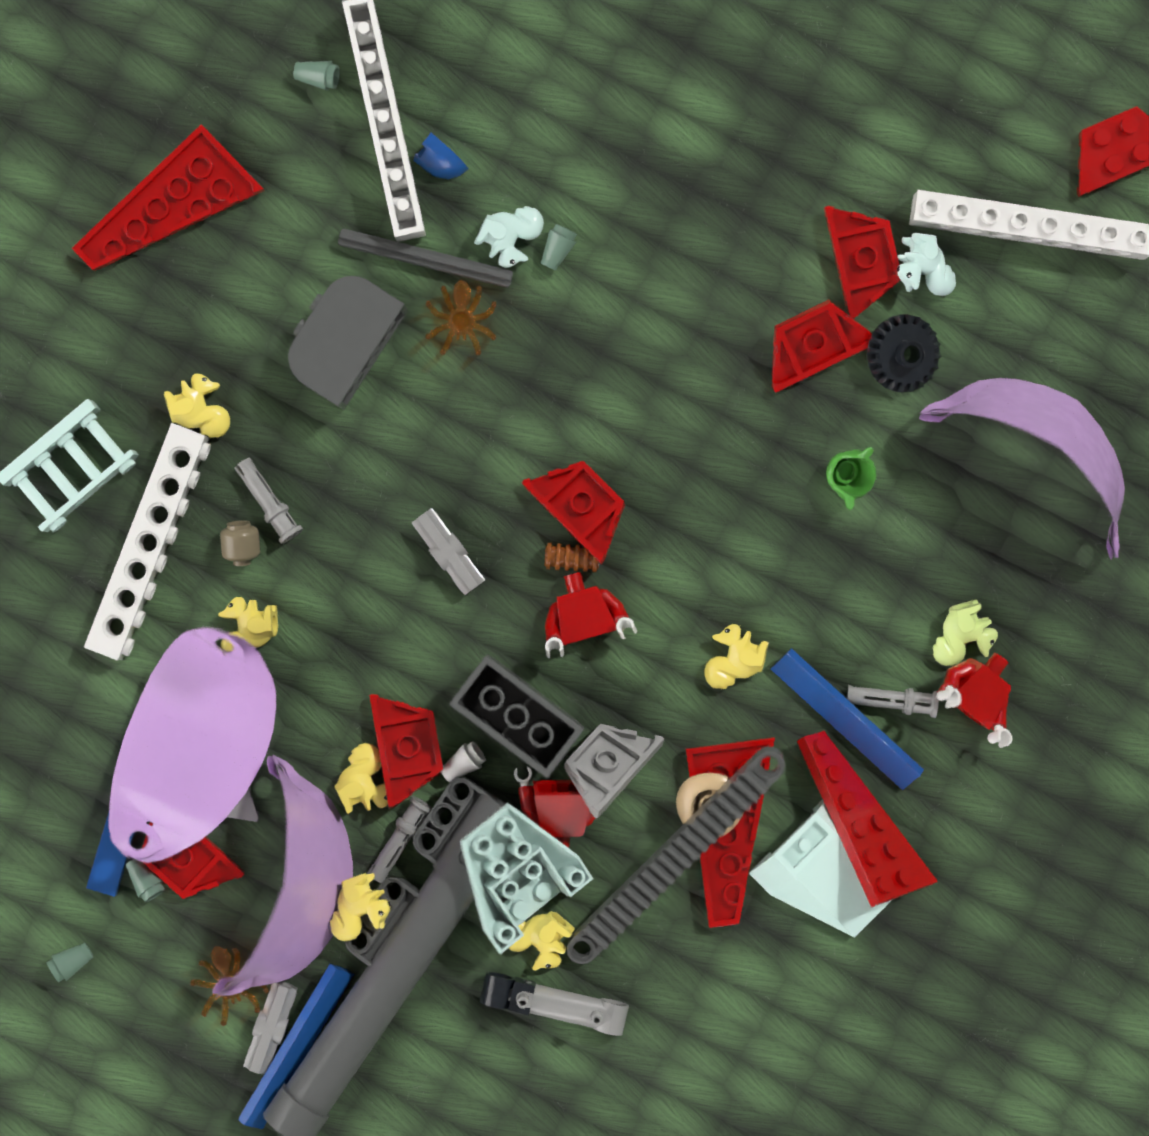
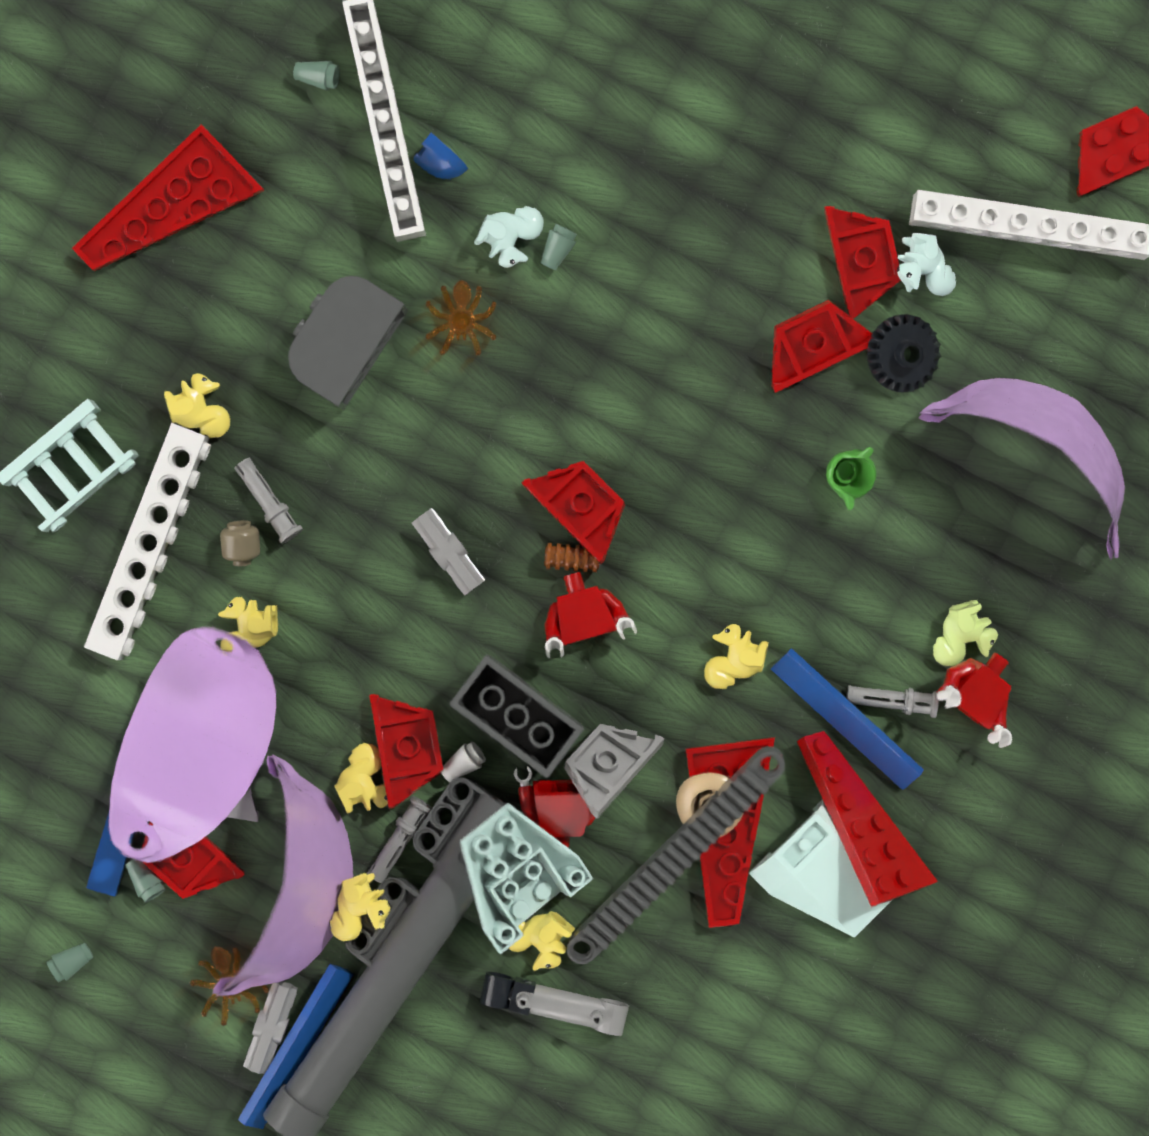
(425, 258): dark grey axle -> none

